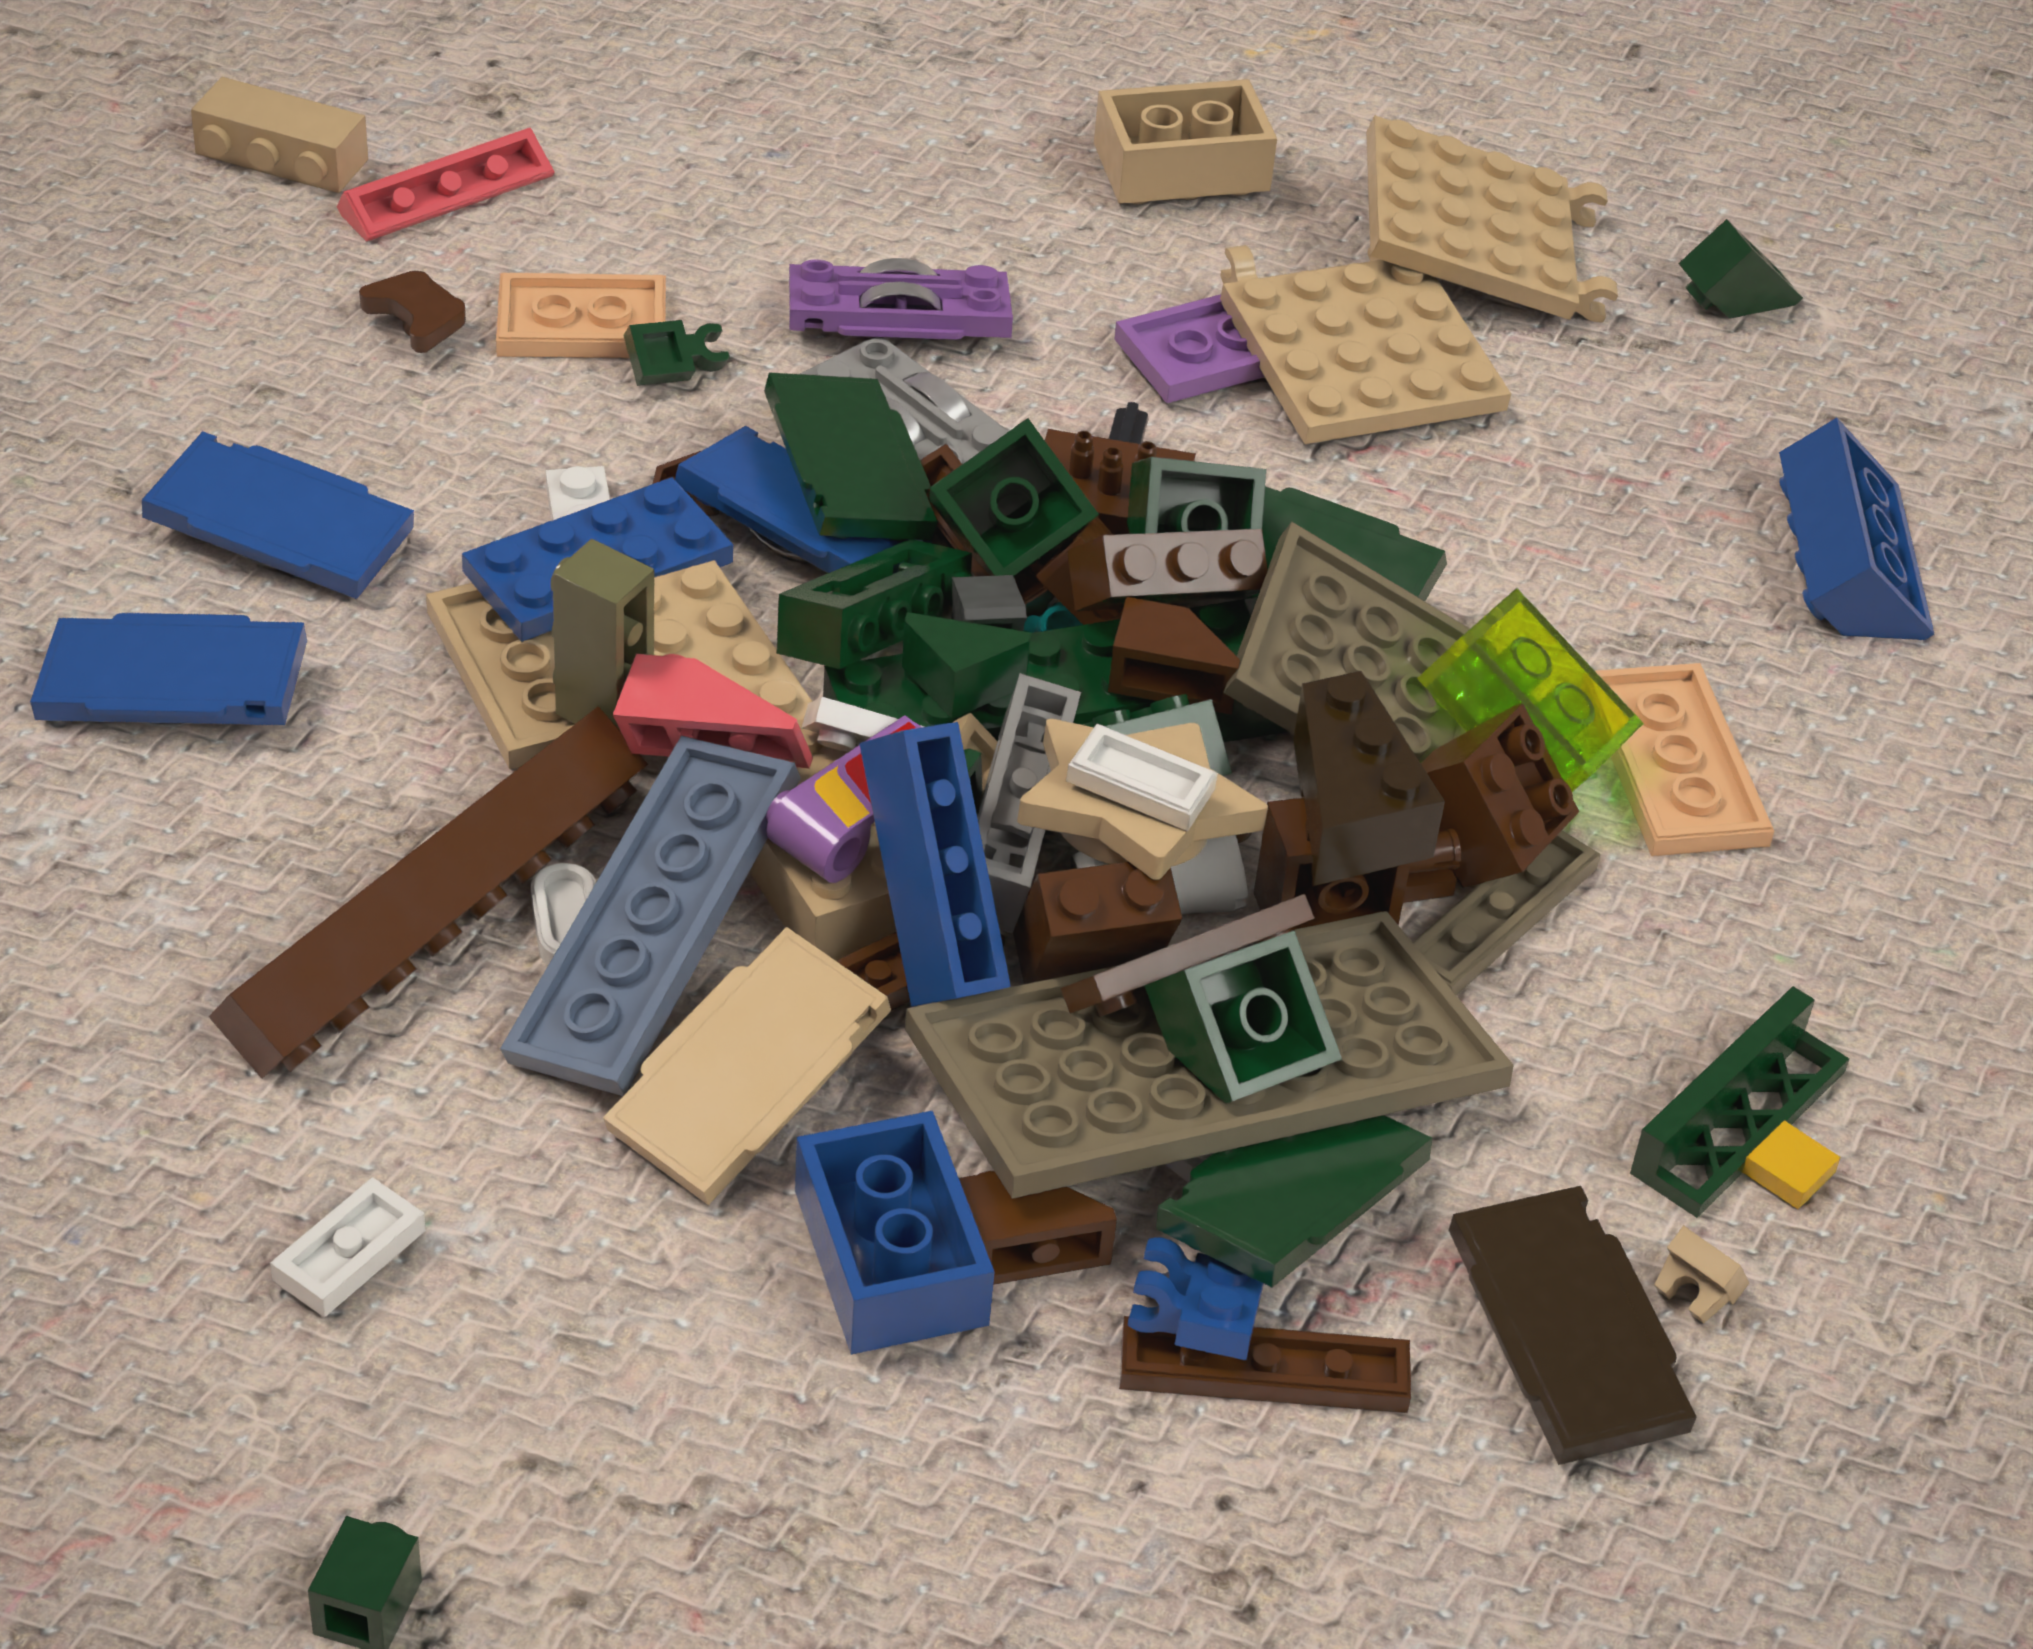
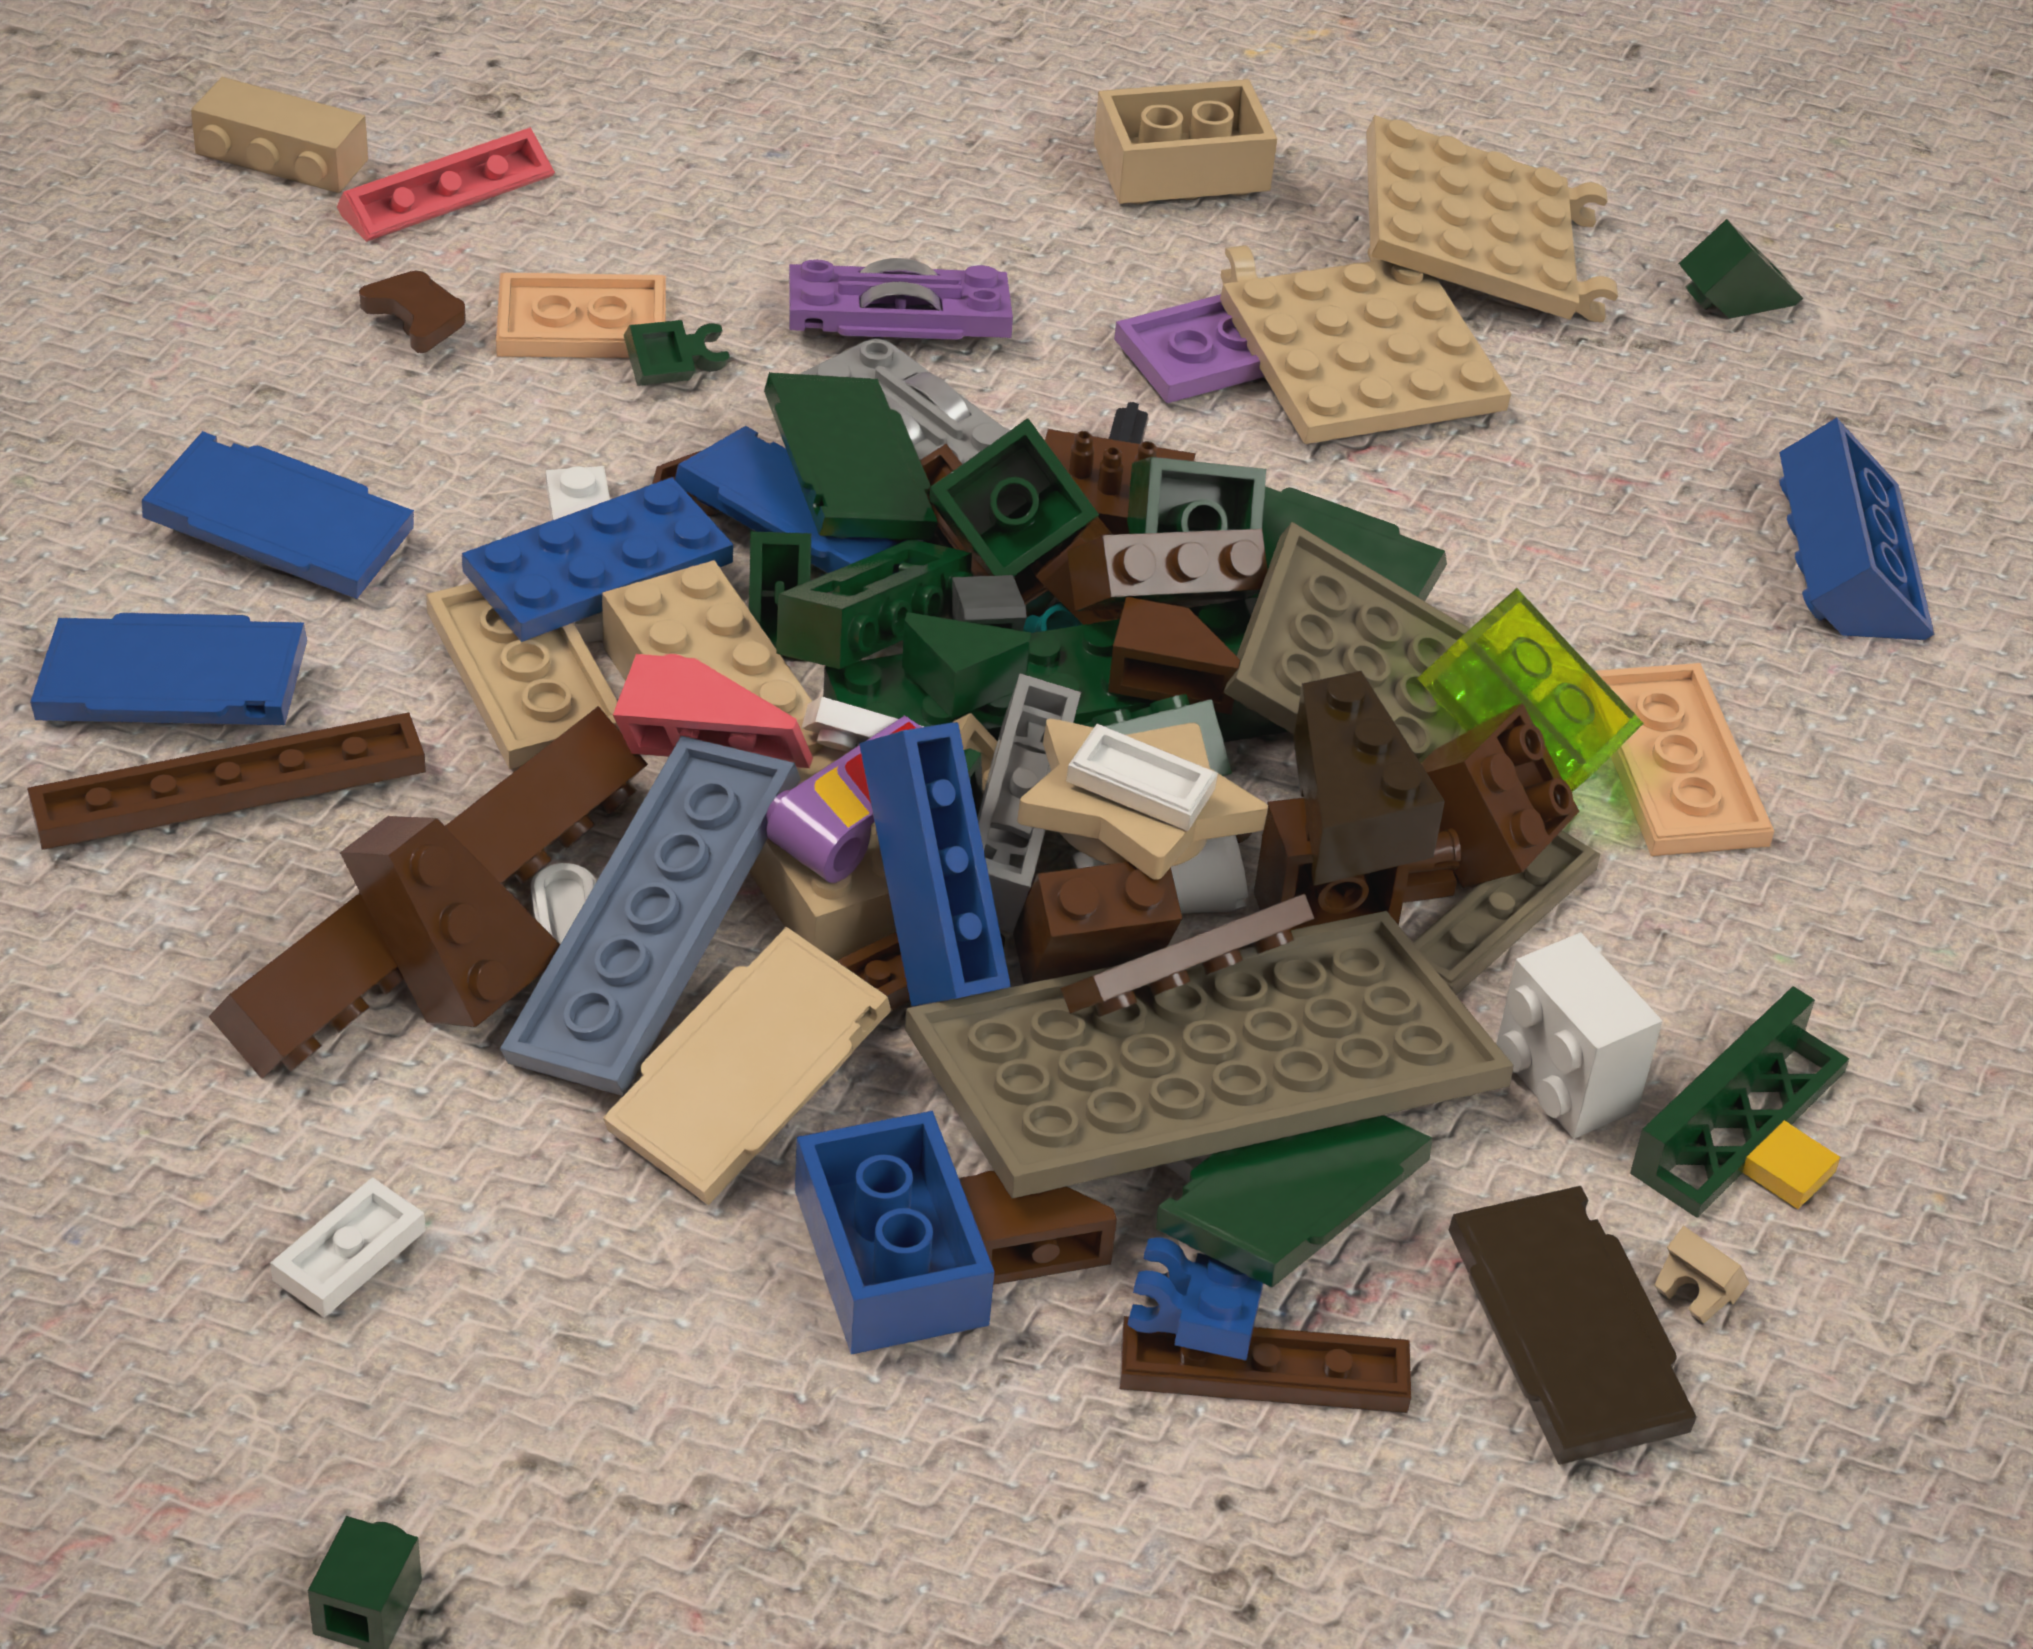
(225, 780): none -> reddish brown plate
(446, 920): none -> reddish brown wedge
(598, 627): olive brick -> none
(776, 565): none -> dark green slope
(1246, 1018): dark green slope -> none
(1578, 1035): none -> white brick

